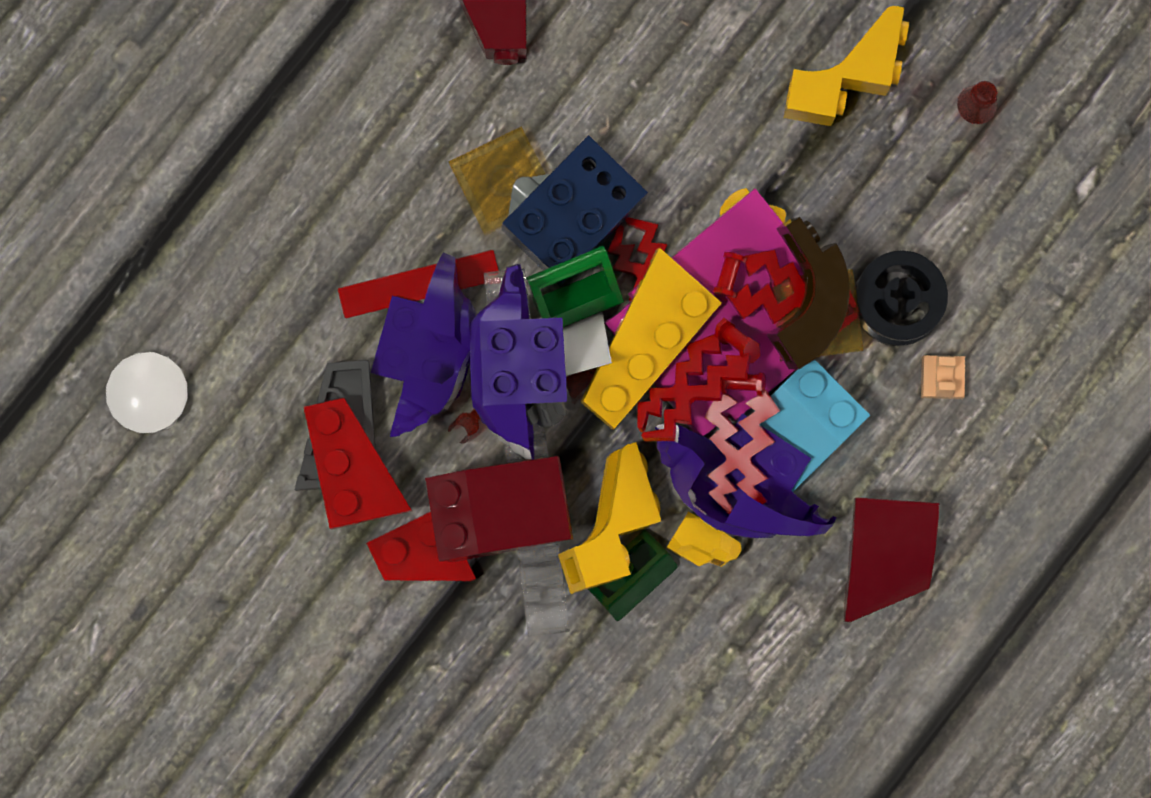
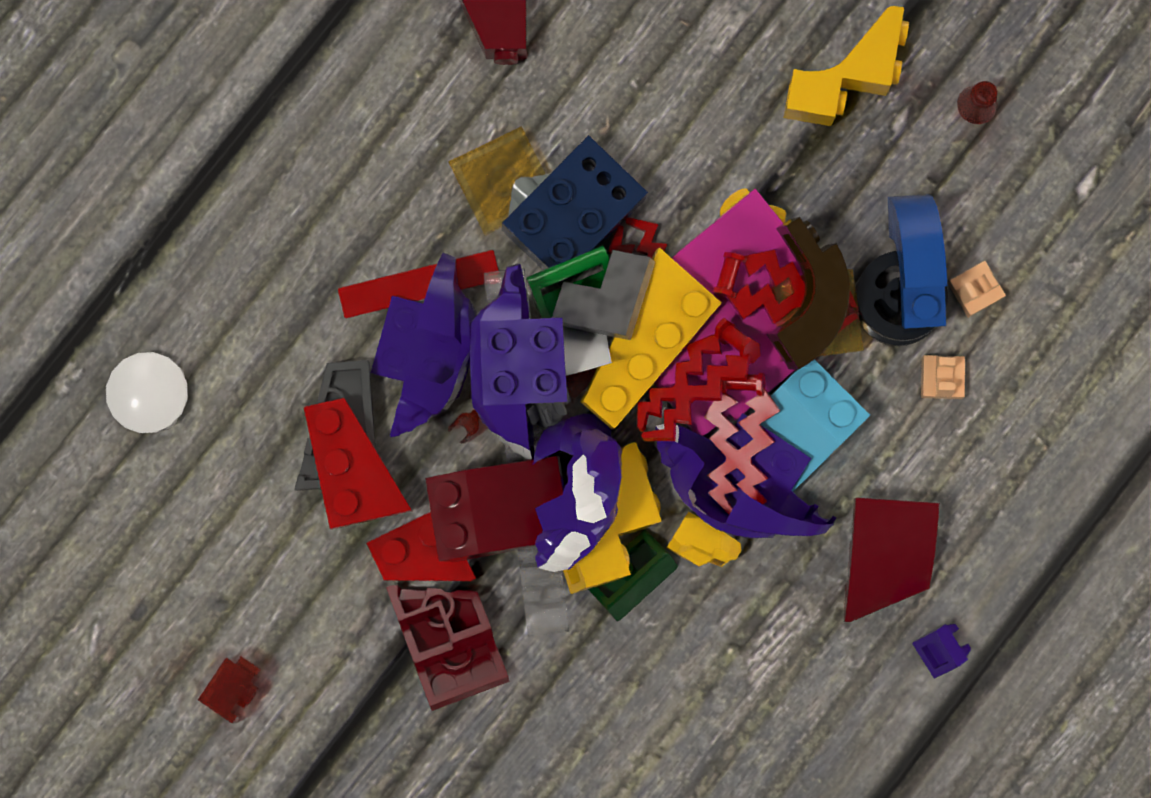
(231, 688): none -> clear red brick
(448, 643): none -> dark red slope
(590, 498): none -> dark purple animal
(612, 307): none -> flat silver tile
(921, 258): none -> blue arch
(941, 650): none -> dark purple tile
(976, 289): none -> light nougat tile

